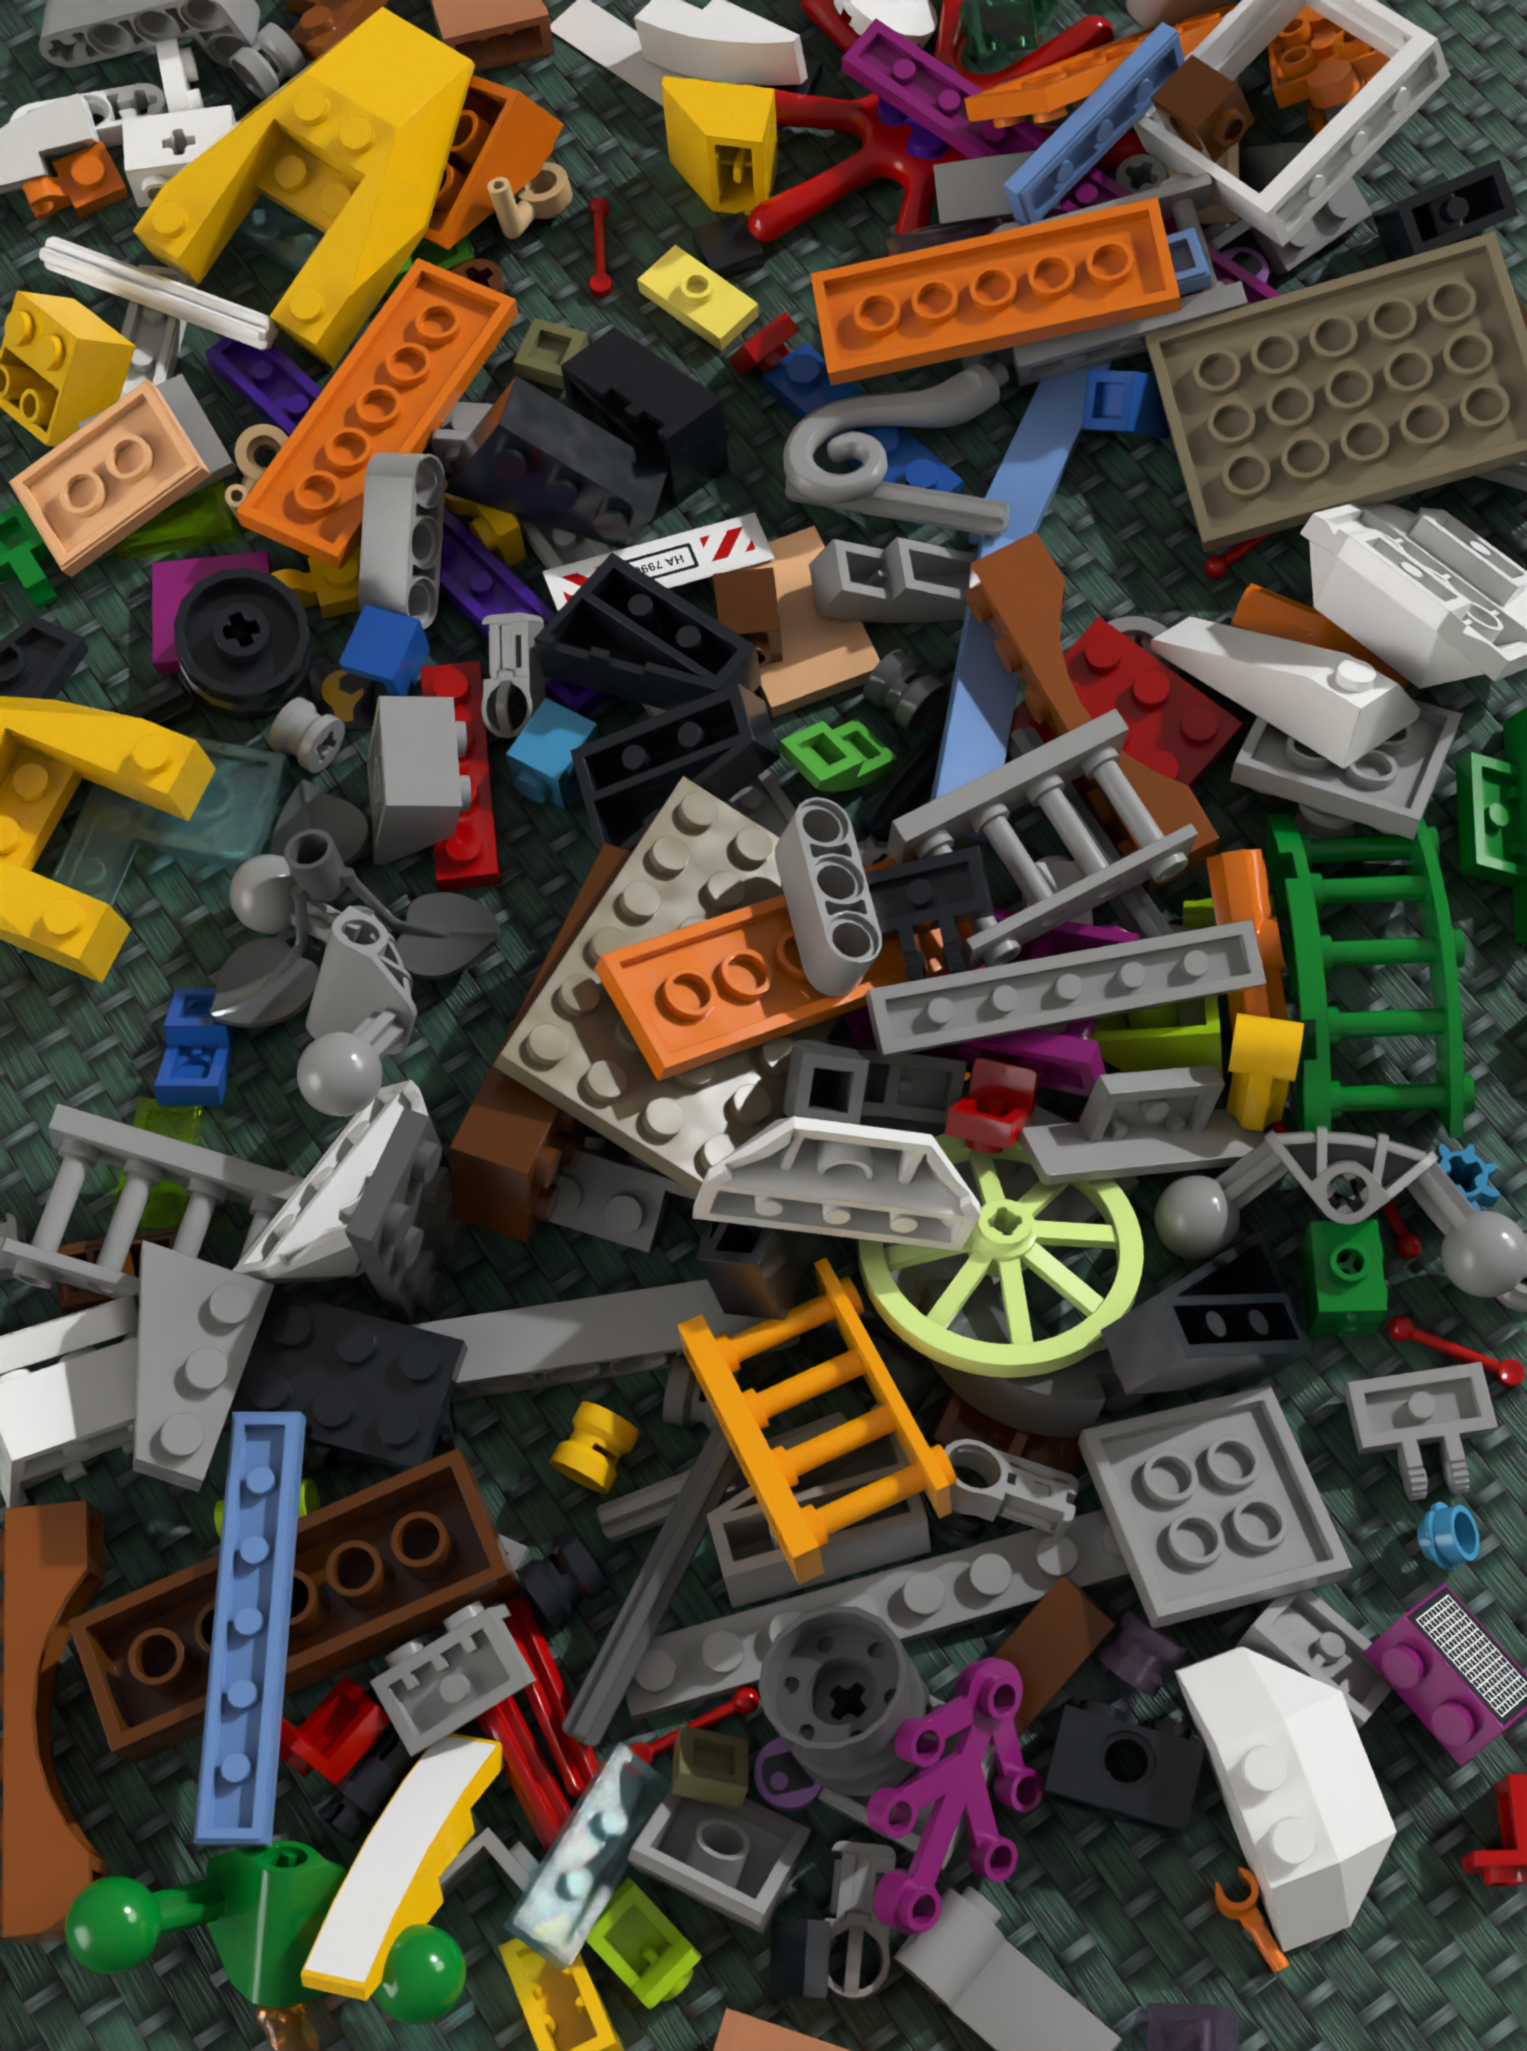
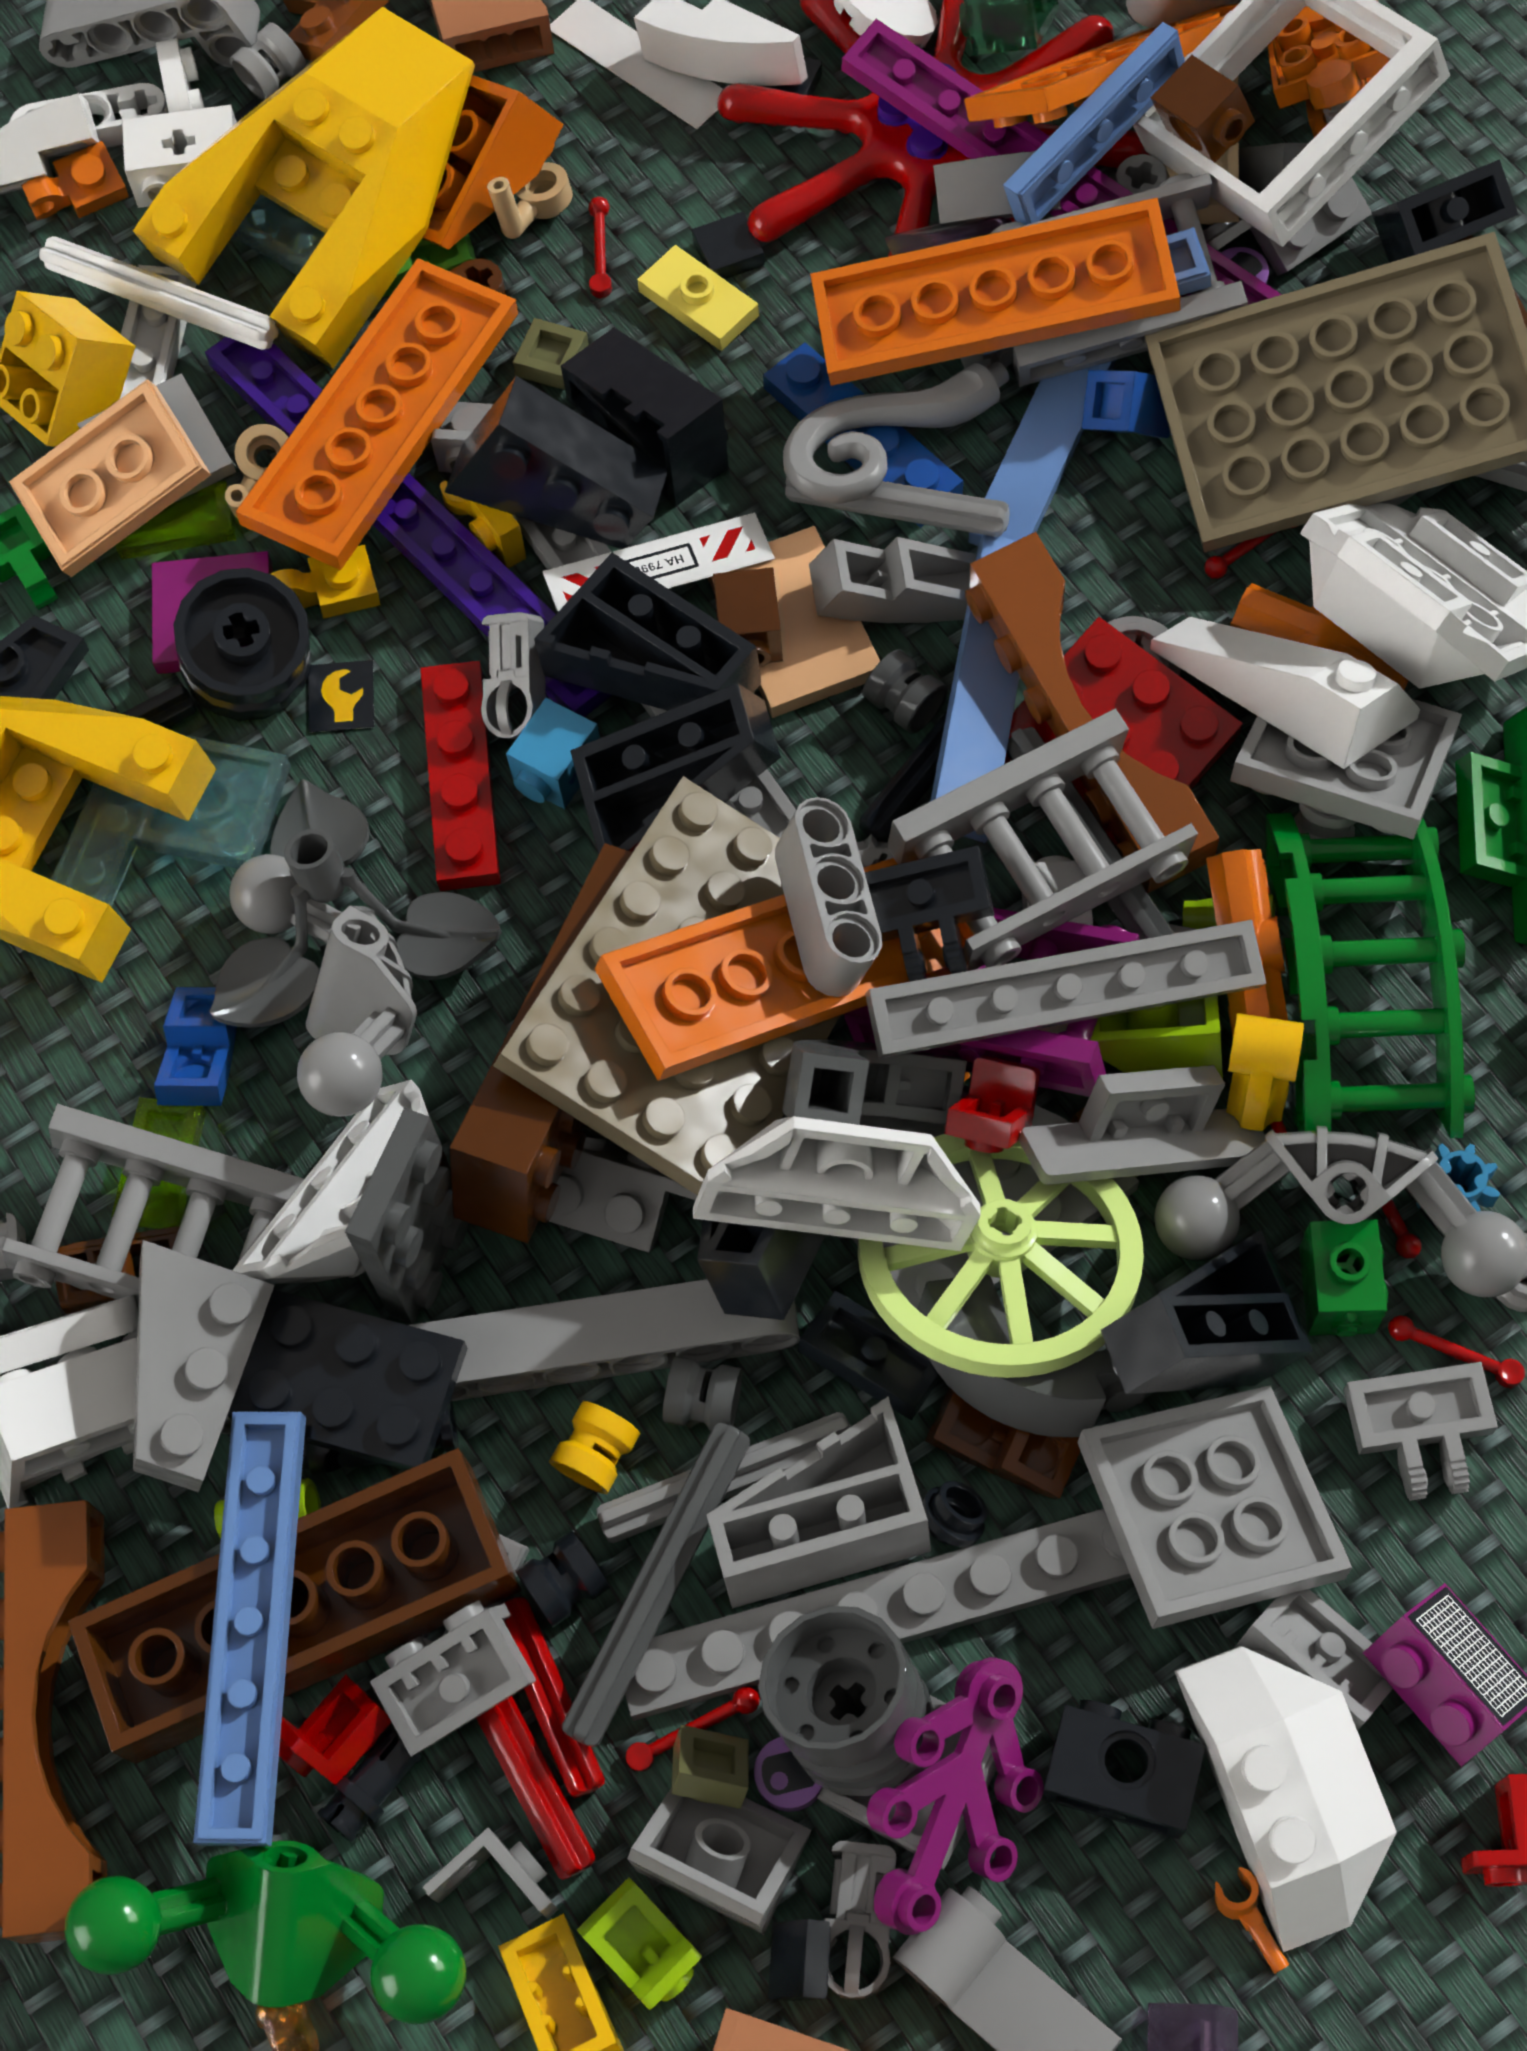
(307, 735): light grey wheel -> none
(386, 650): blue panel -> none
(401, 1864): white slope -> none
(402, 534): light grey beam -> none
(415, 775): light grey slope -> none
(587, 1857): clear light blue tile -> none
(722, 140): yellow slope -> none
(765, 347): red plate -> none
(776, 1470): light orange fence -> none
(838, 757): bright green slope -> none
(1016, 1488): light grey piece -> none
(1054, 1645): reddish brown slope -> none
(1141, 1653): clear purple wheel -> none
(1448, 1536): dark azure plate -> none

